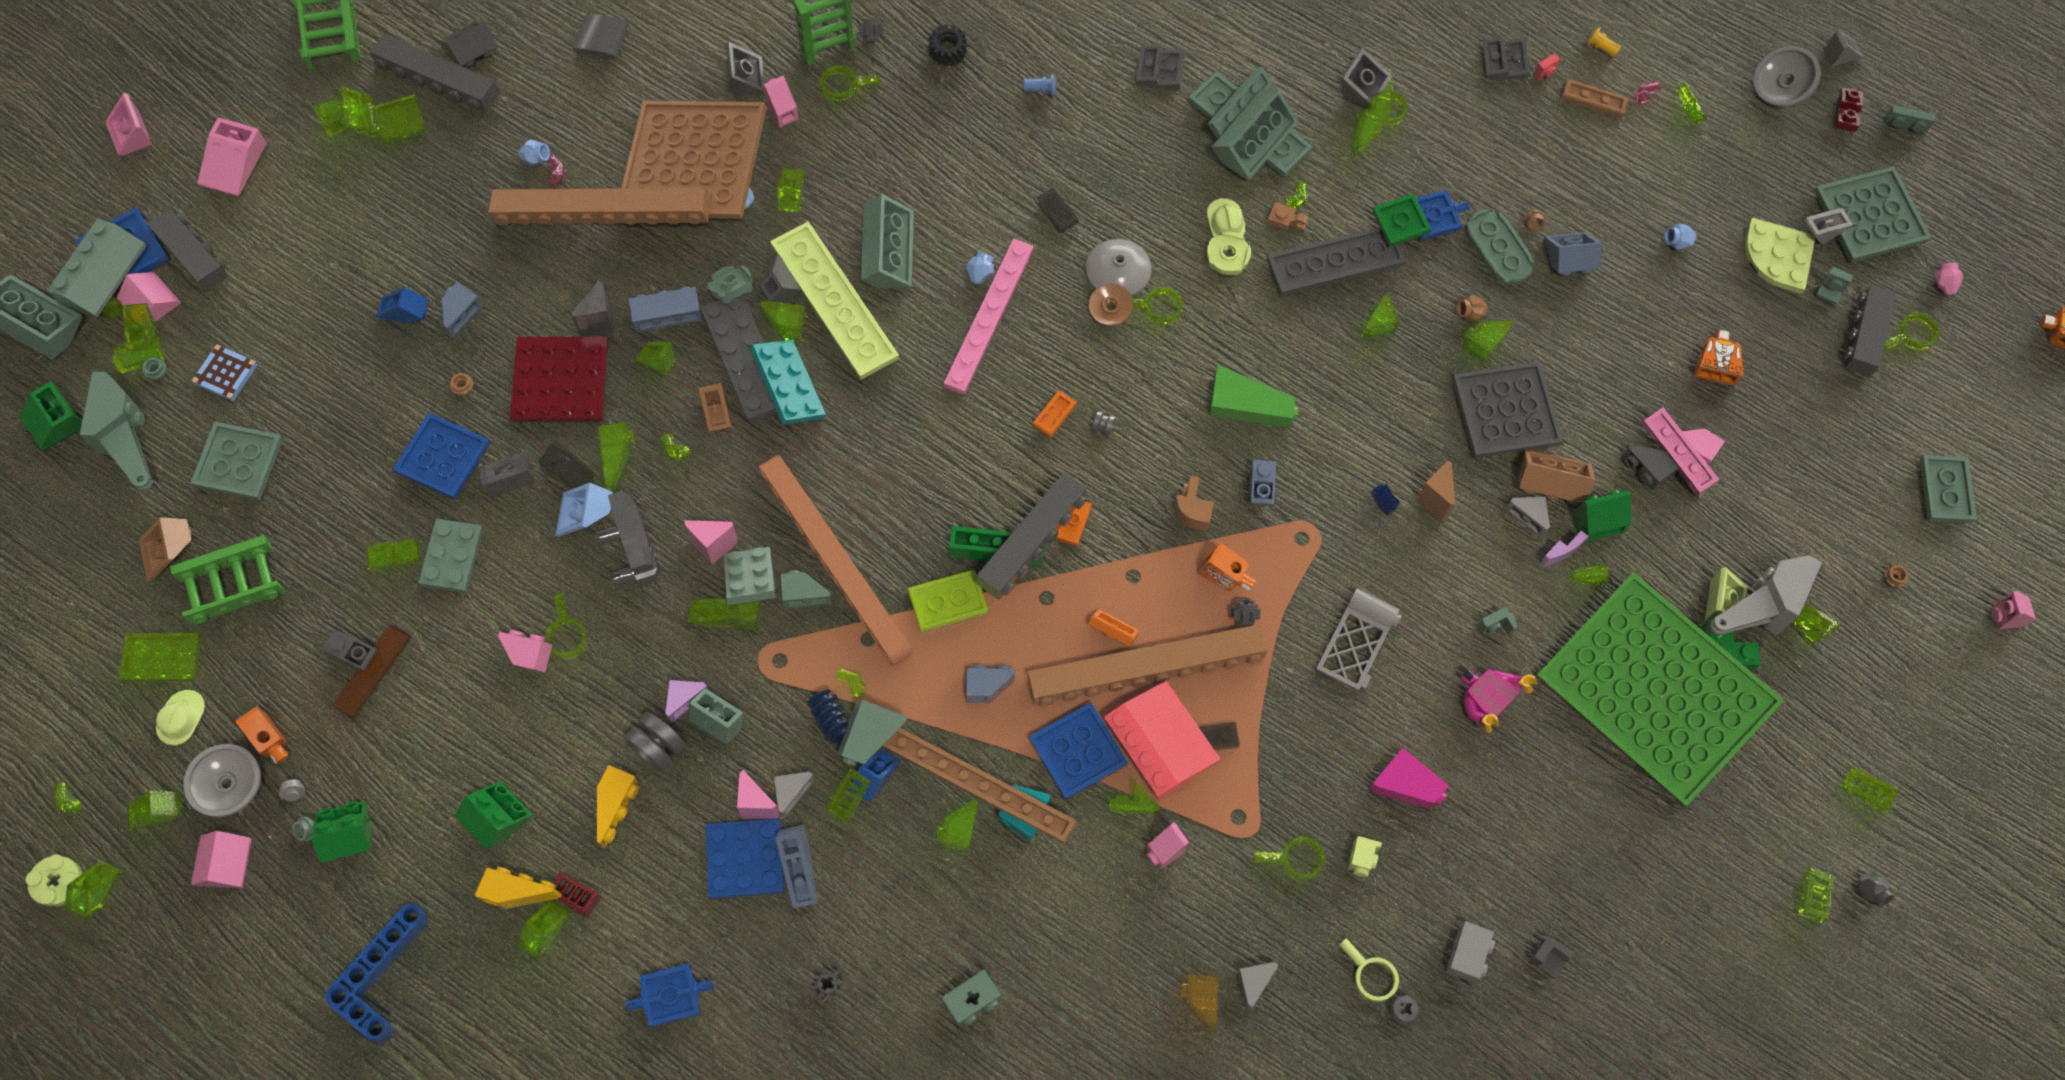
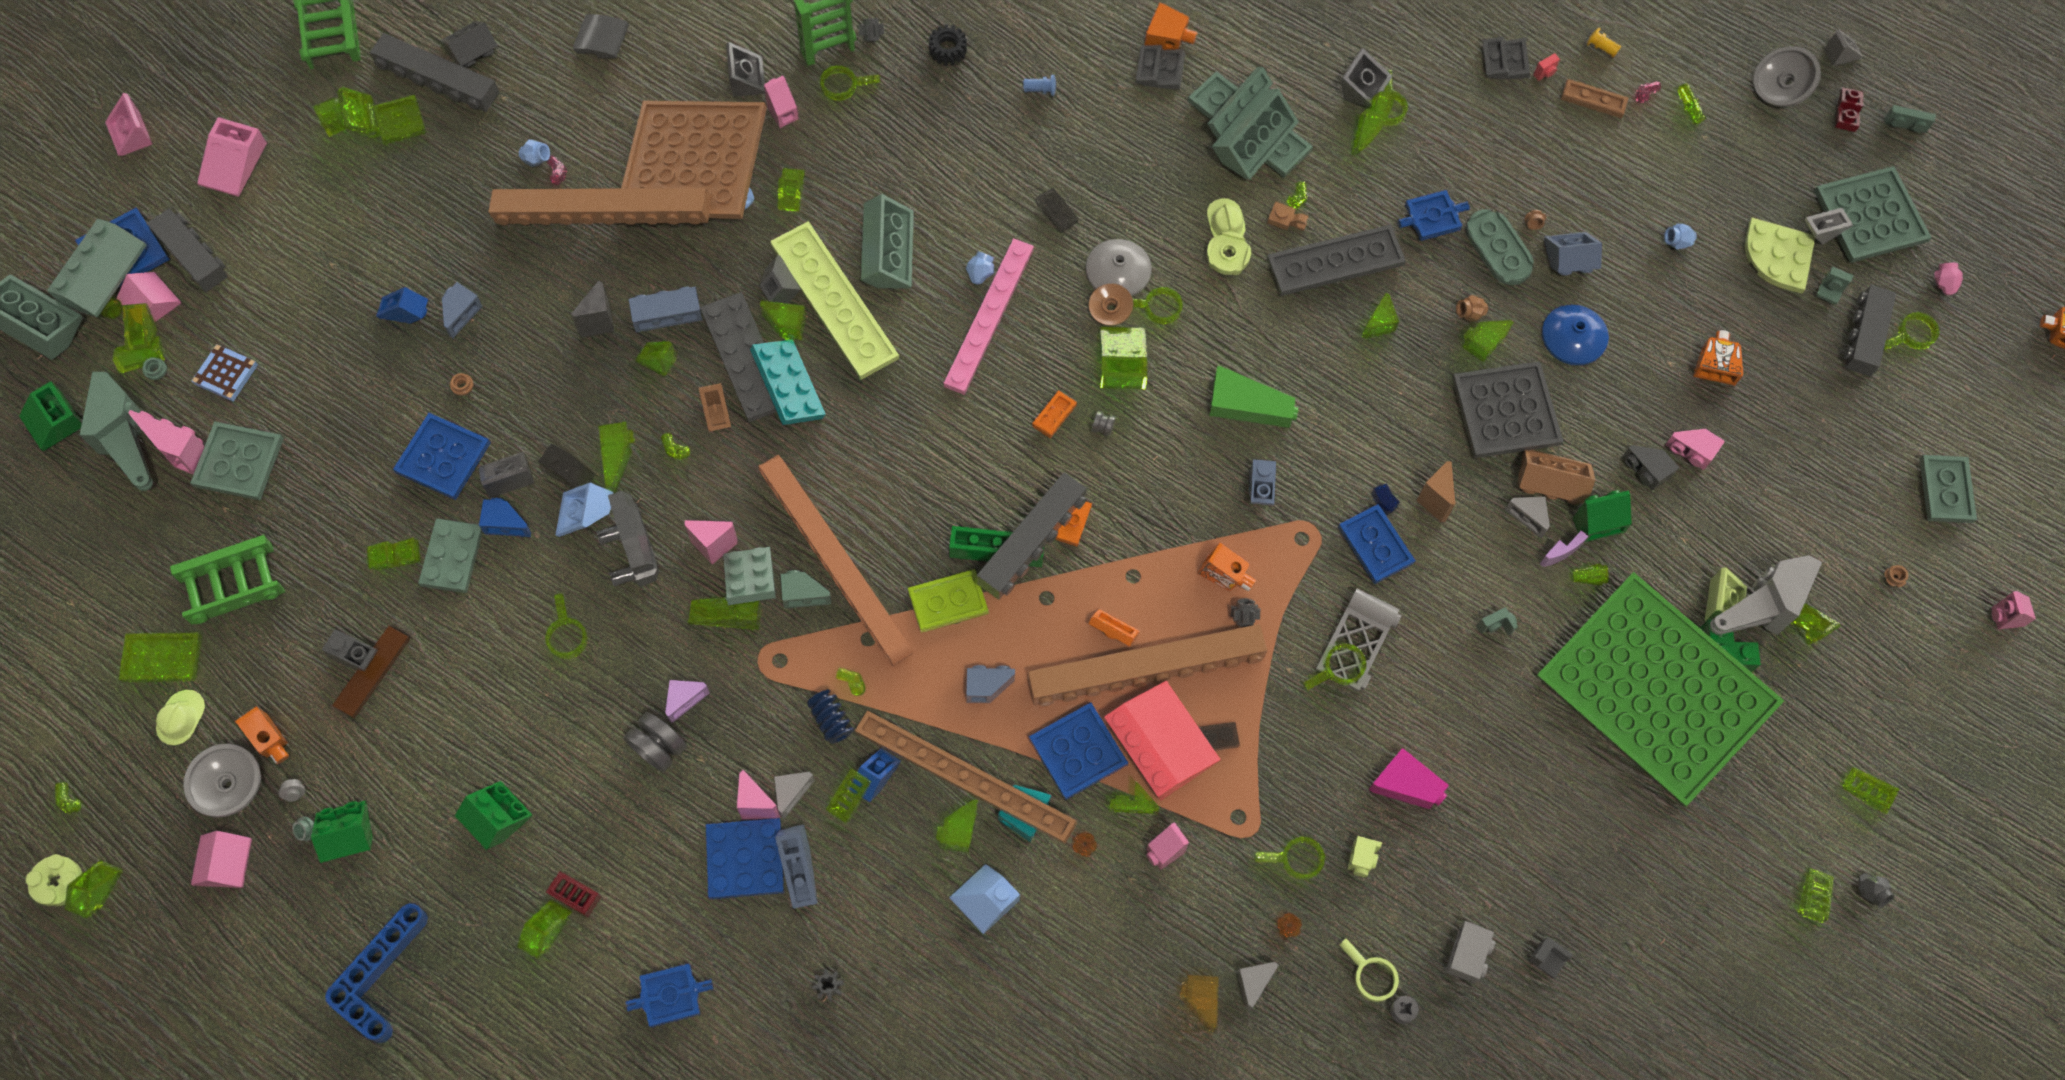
(154, 809): clear neon green slope -> none
(162, 544): medium nougat slope -> none
(175, 443): none -> bright pink slope
(501, 519): none -> blue slope
(508, 891): yellow slope -> none
(526, 652): bright pink slope -> none
(559, 379): dark red plate -> none
(612, 798): yellow slope -> none
(715, 716): sand green brick -> none
(730, 283): sand green plate -> none
(868, 731): sand green slope -> none
(957, 999): sand green brick -> none
(985, 898): none -> light blue slope
(1080, 839): none -> clear orange plate
(1123, 358): none -> clear neon green slope
(1169, 29): none -> orange torso
(1193, 511): medium nougat brick -> none
(1294, 921): none -> clear orange plate
(1327, 673): none -> clear neon green piece
(1376, 544): none -> blue plate
(1401, 220): green plate -> none
(1492, 694): dark pink torso -> none
(1573, 344): none -> blue dish
(1675, 443): bright pink fence -> none

